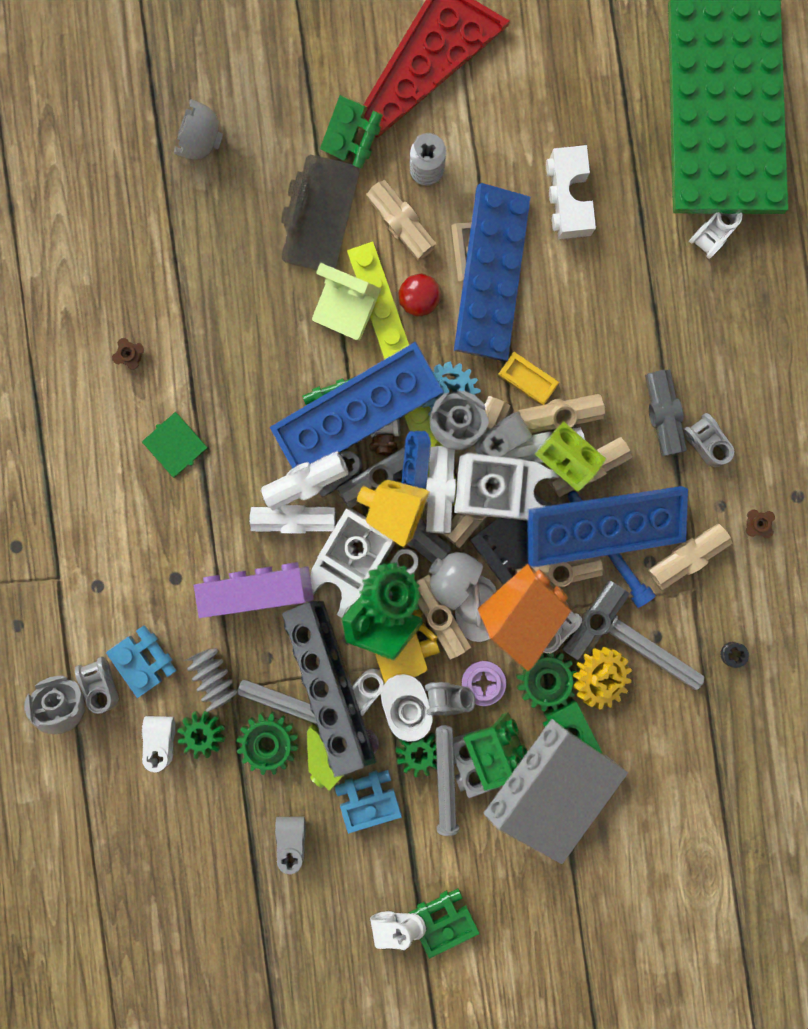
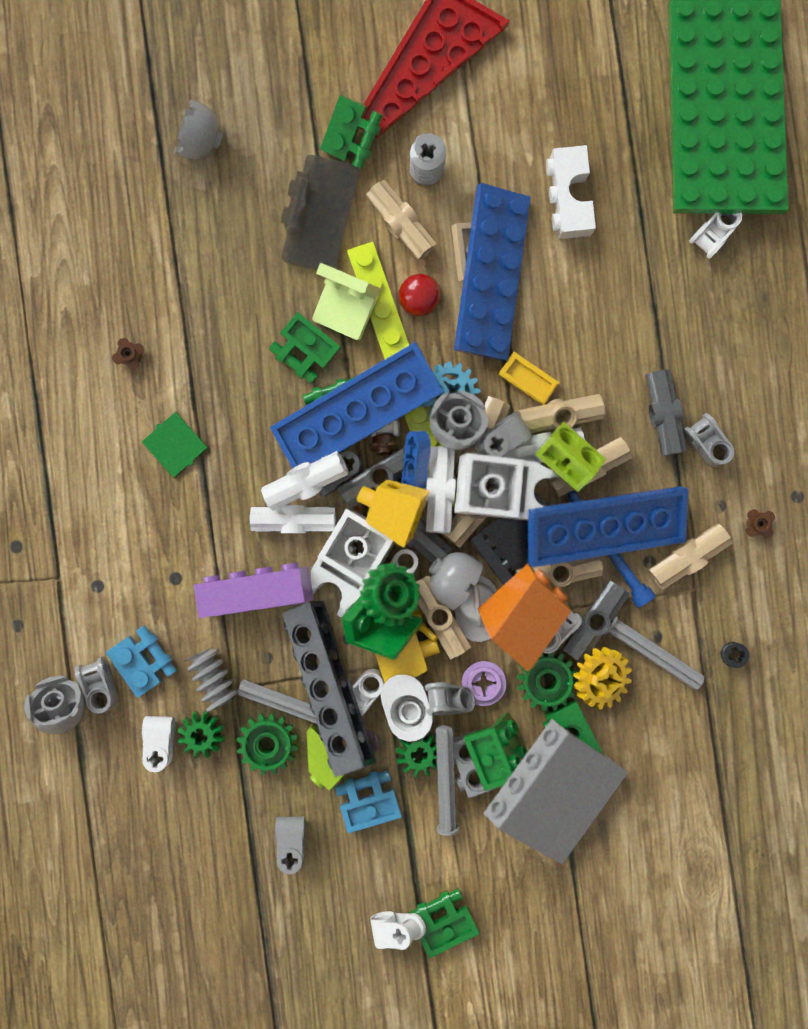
(310, 341): none -> green plate

